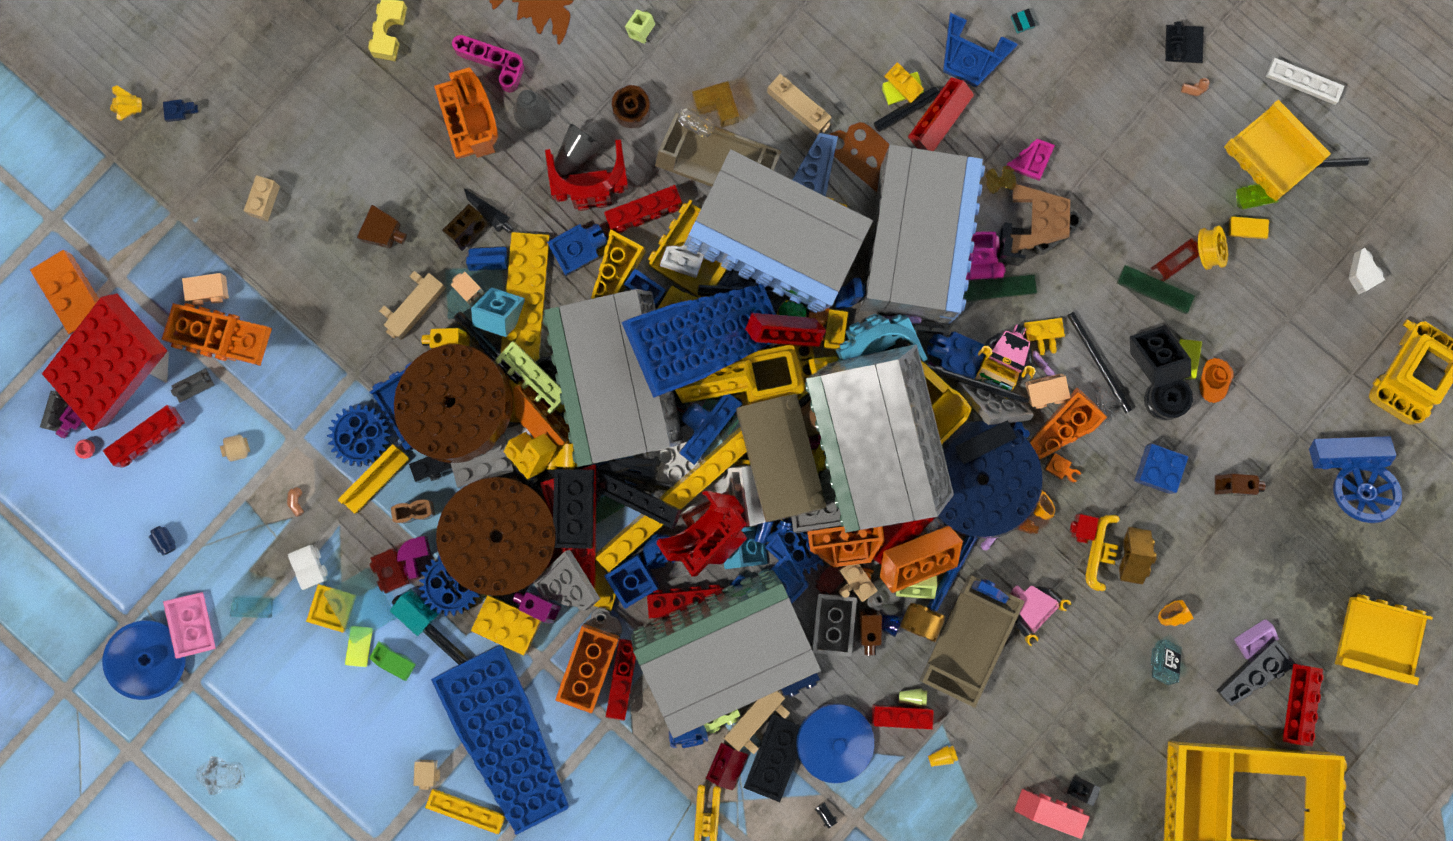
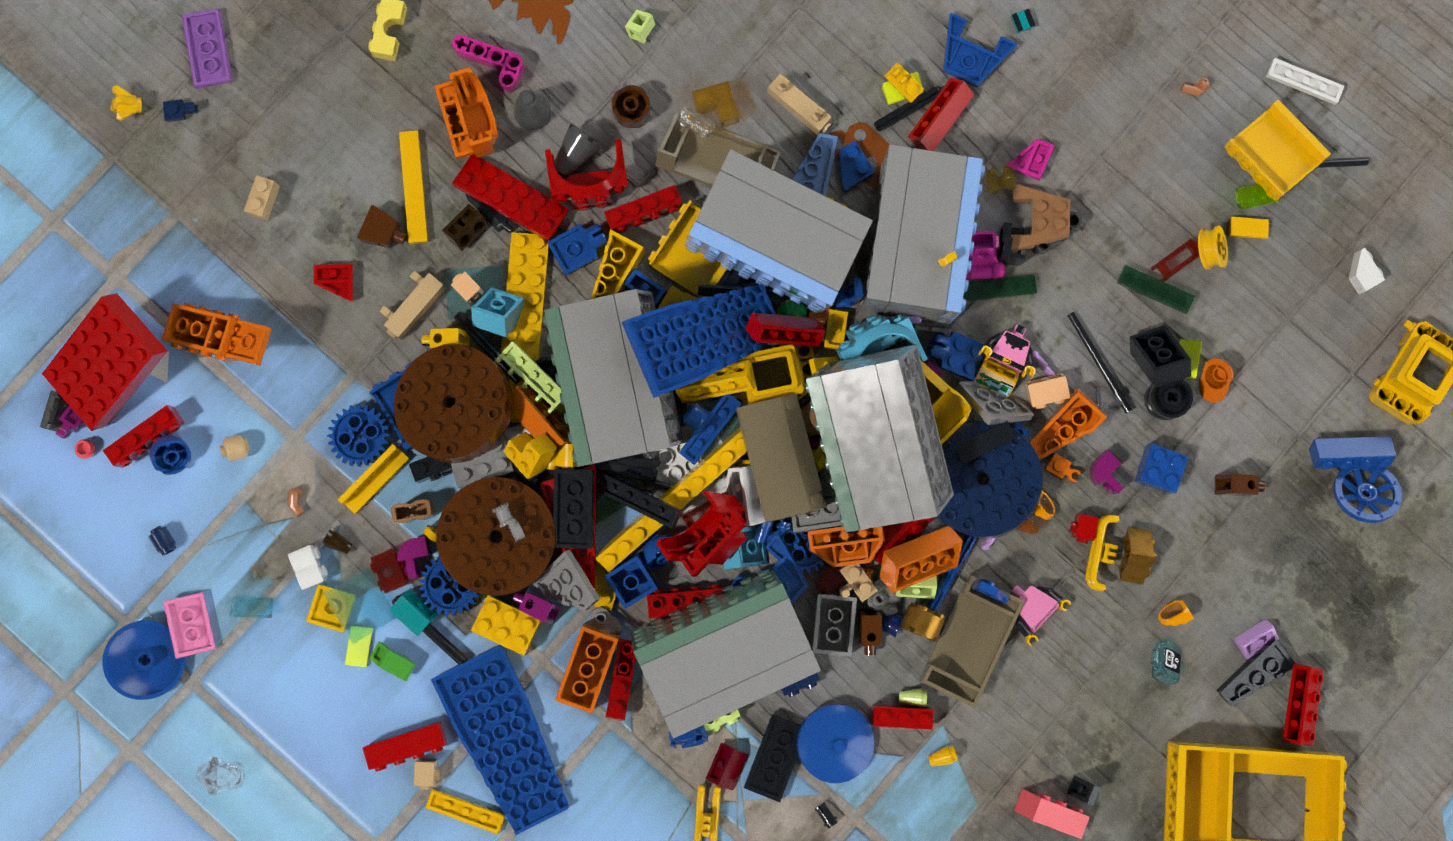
(65, 288): orange brick -> none
(169, 454): none -> blue cylinder
(192, 385): dark grey hinge -> none
(205, 289): light nougat brick -> none
(207, 48): none -> medium lavender tile
(336, 279): none -> red wing
(337, 542): none -> dark brown cone
(404, 746): none -> red brick
(413, 187): none -> yellow tile
(430, 532): none -> yellow tile
(487, 259): blue panel -> none
(505, 518): none -> light grey connector
(510, 197): none -> red plate
(682, 260): white wing -> none
(753, 718): tan brick -> none
(853, 166): none -> blue wing
(947, 258): none -> yellow tile
(978, 384): black bar -> none
(1044, 330): yellow hinge -> none
(1101, 472): none -> magenta brick
(1184, 43): black hinge -> none
(1381, 639): yellow panel -> none

